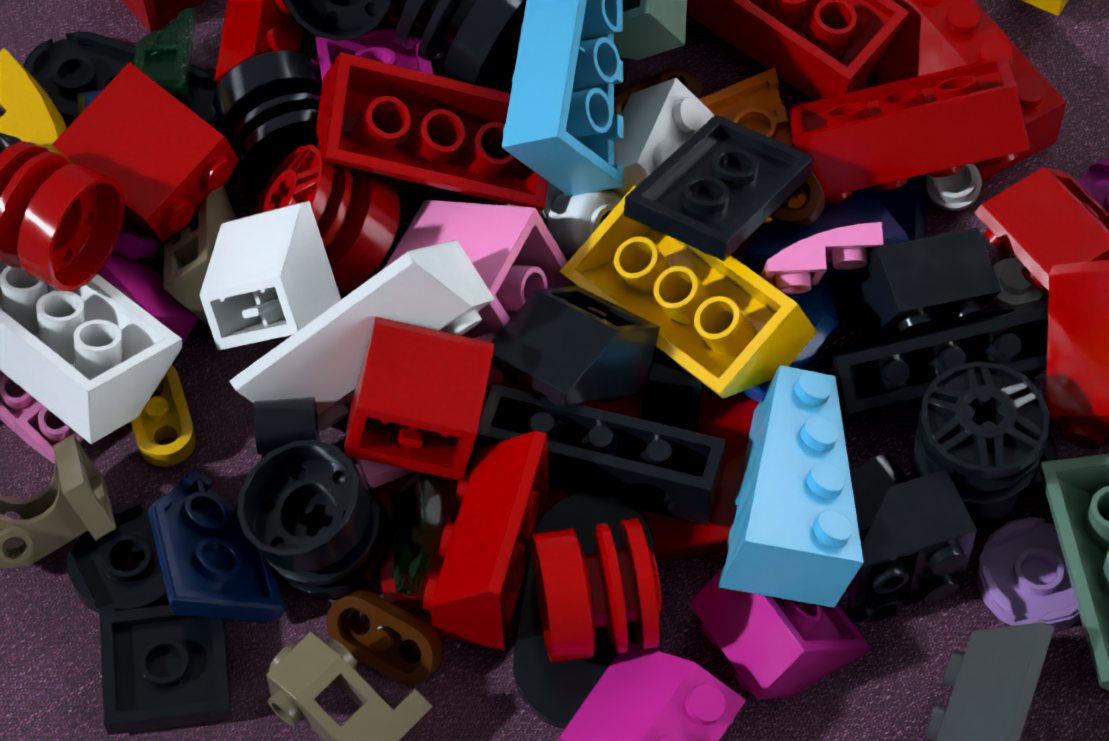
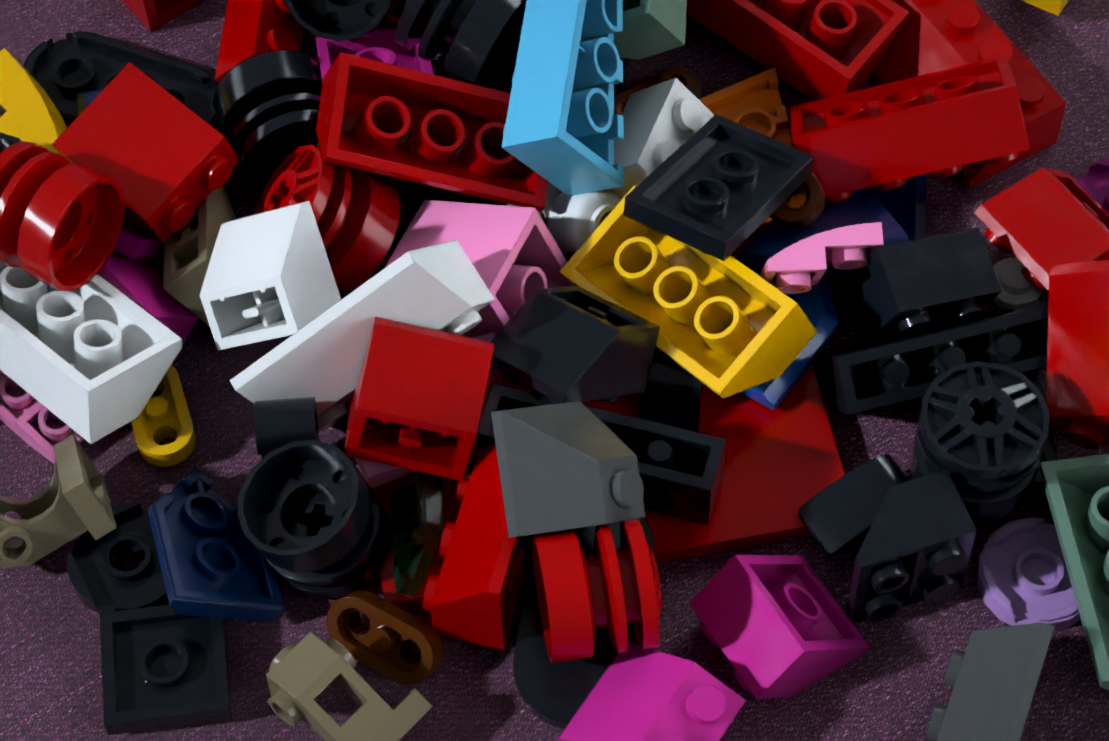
(168, 54): clear green tile -> none
(563, 470): none -> dark grey slope
(796, 500): medium azure wedge -> none
(955, 191): white plate -> none

